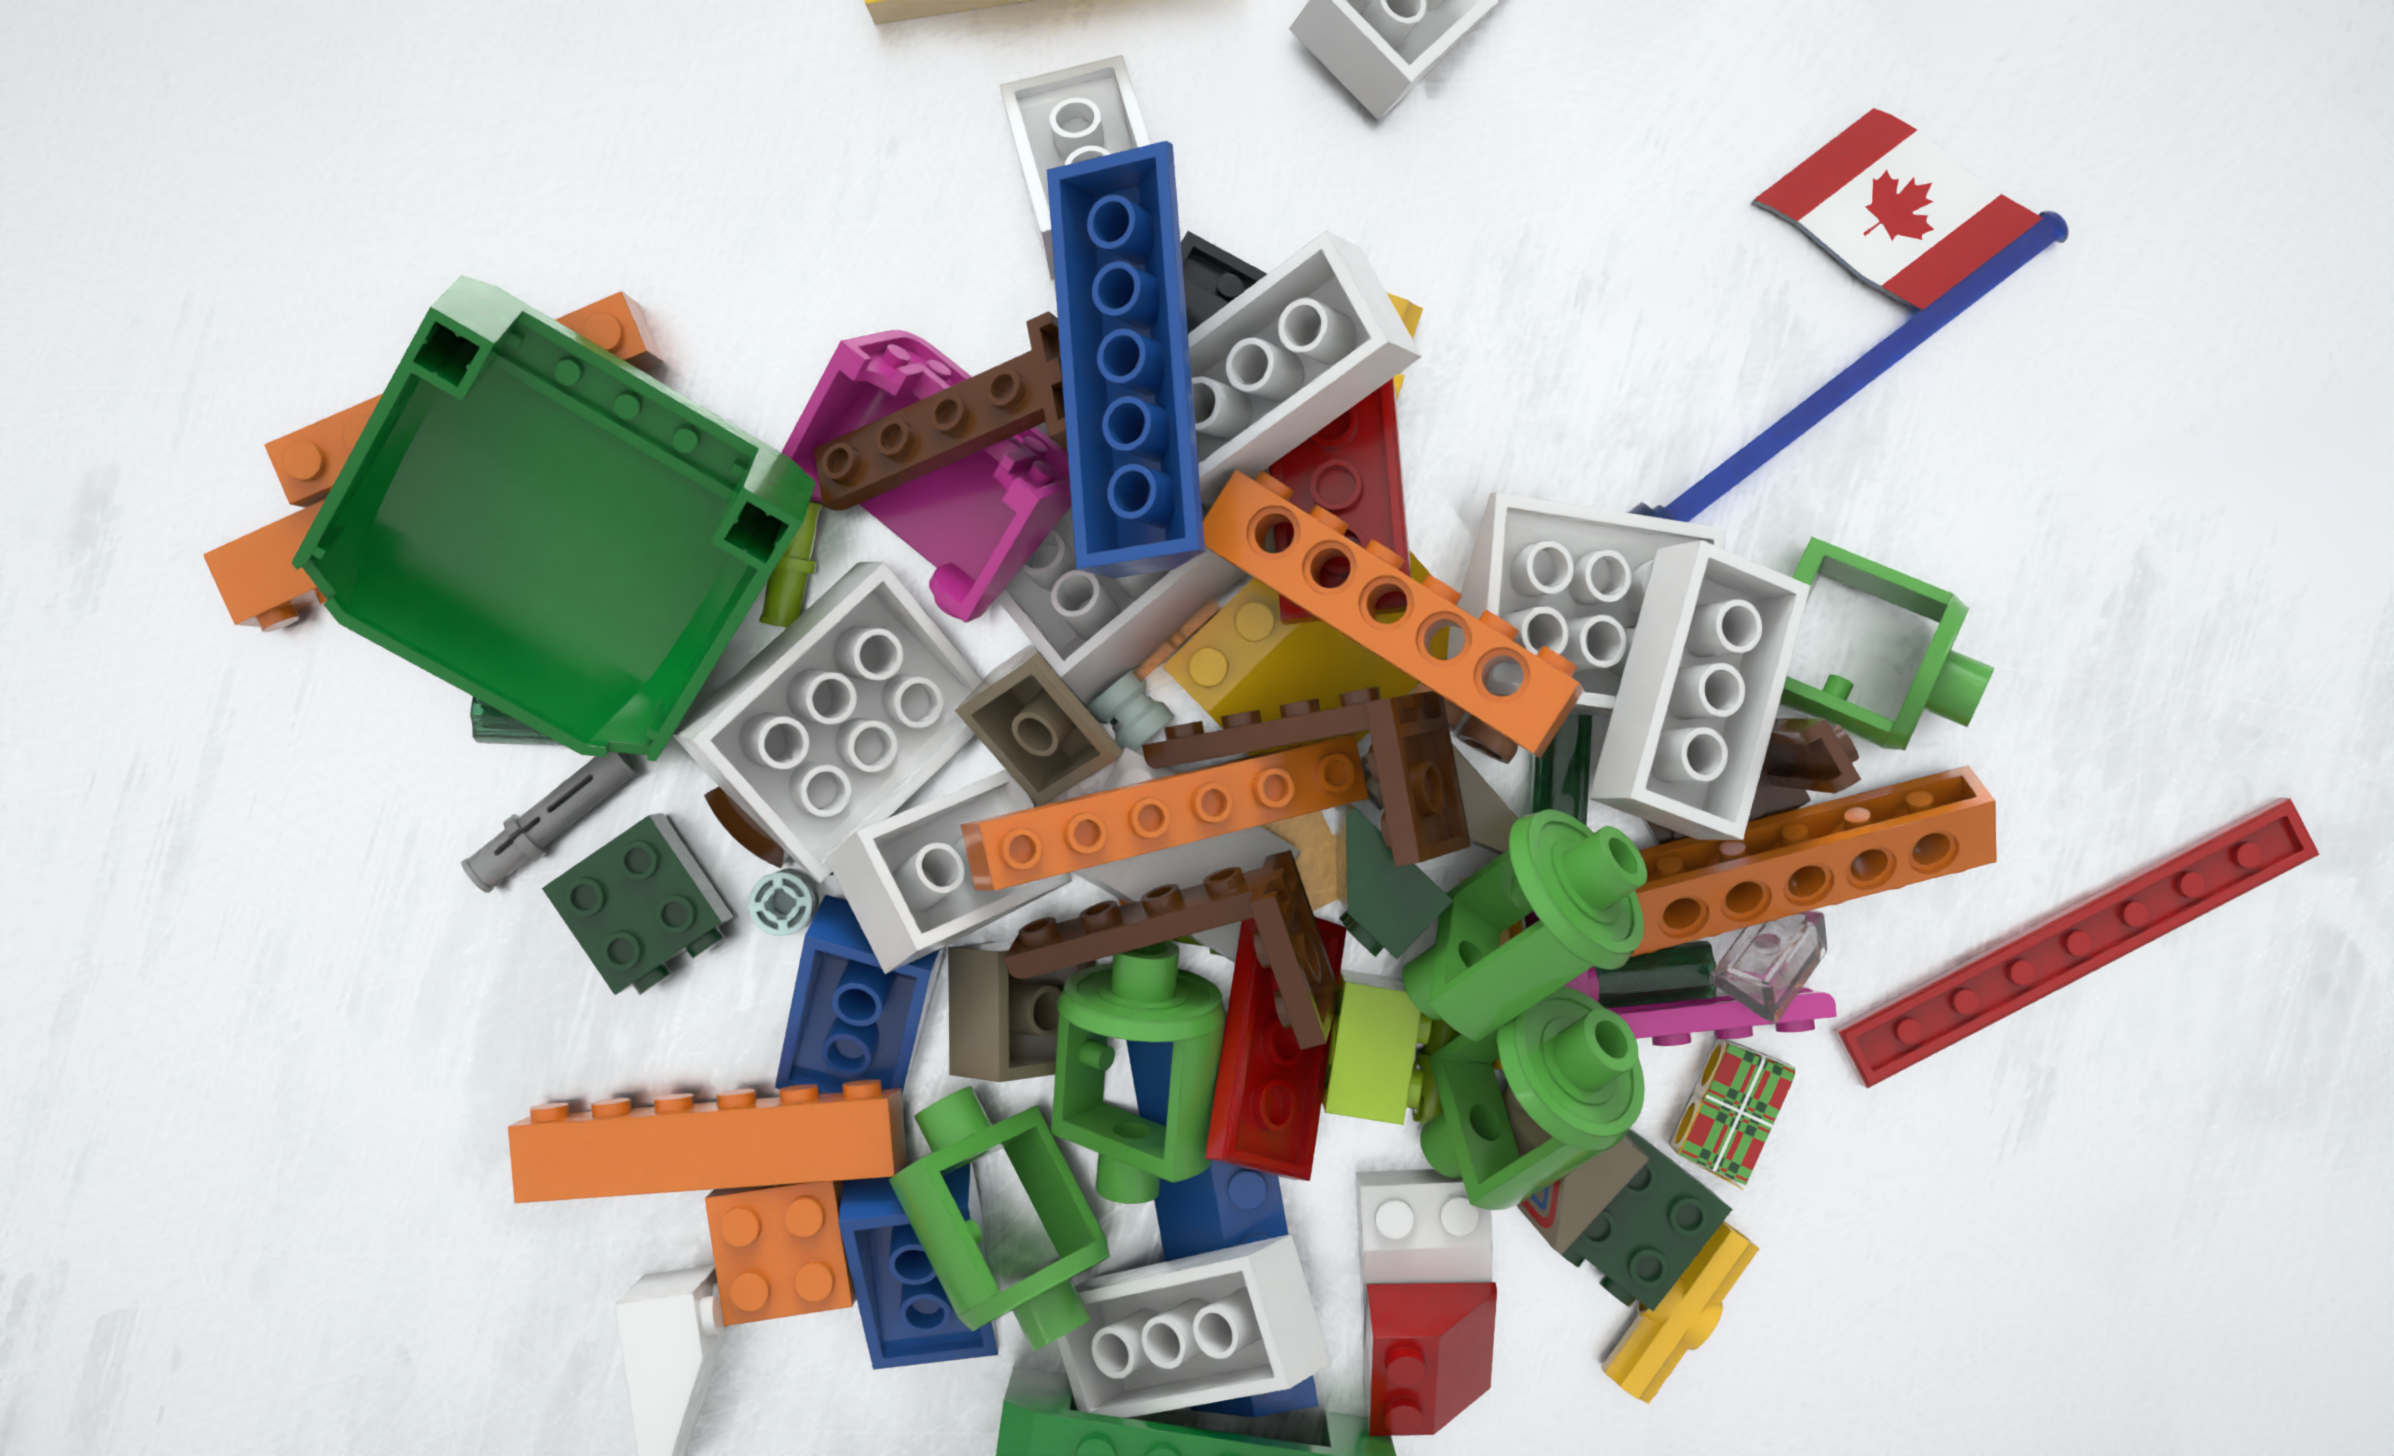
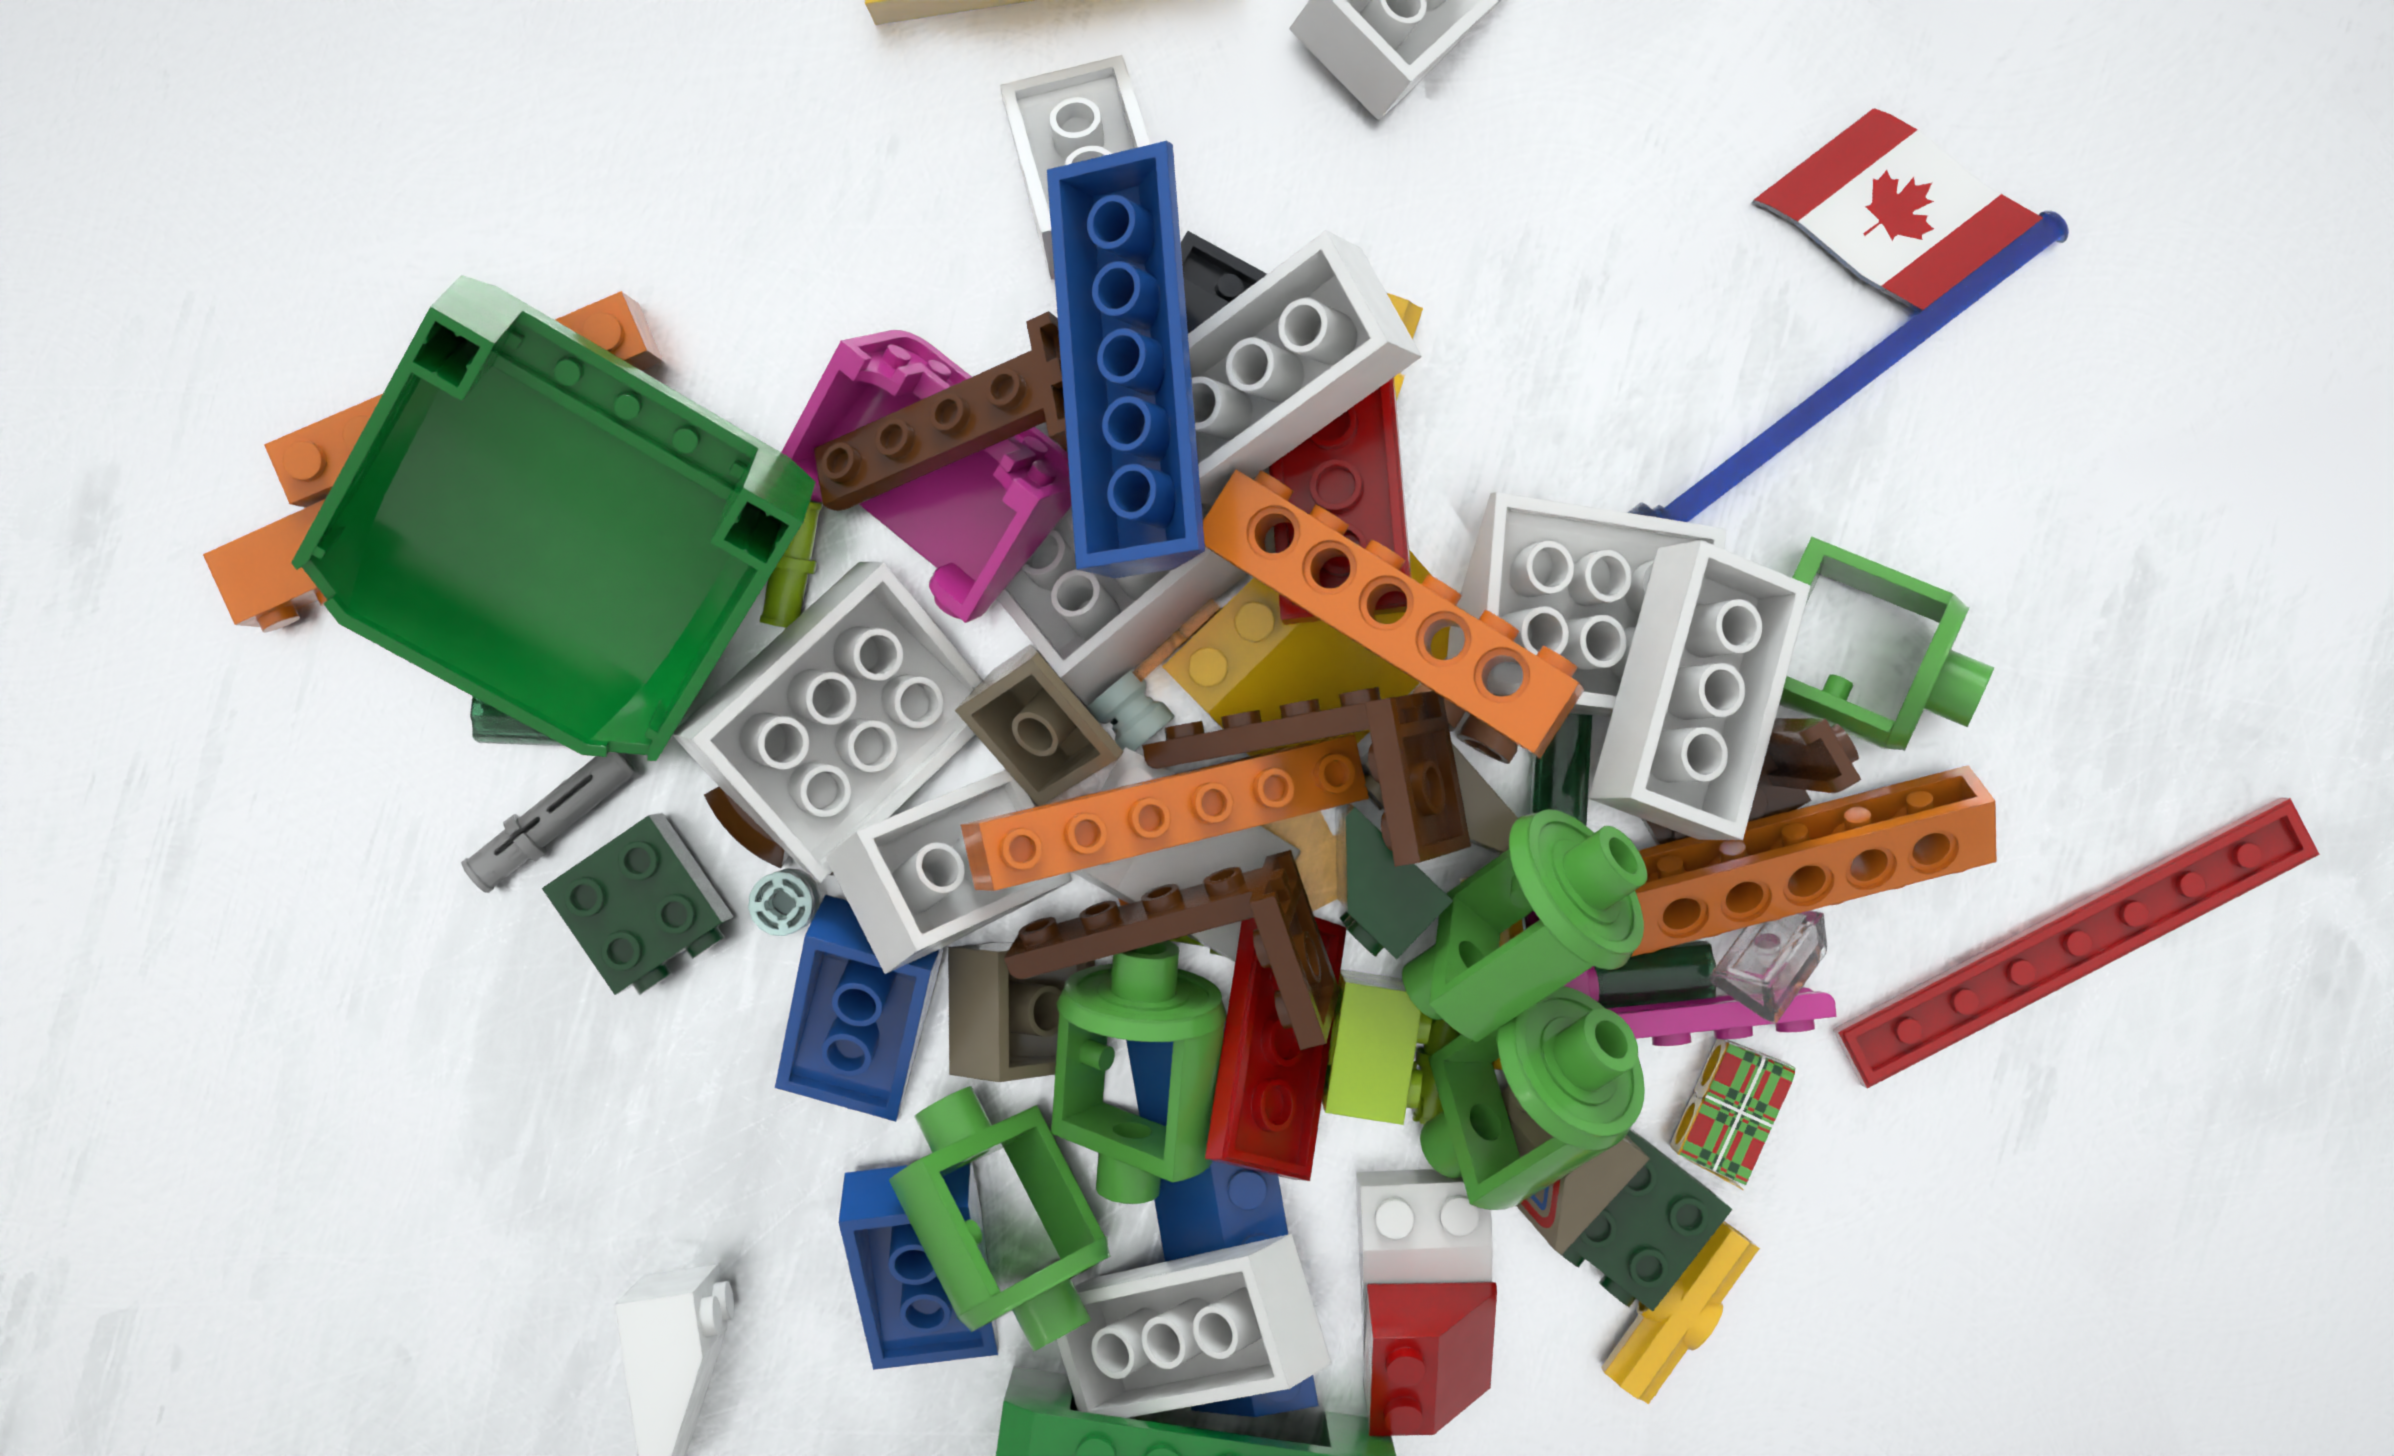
(708, 1144): orange brick -> none
(779, 1250): orange brick -> none

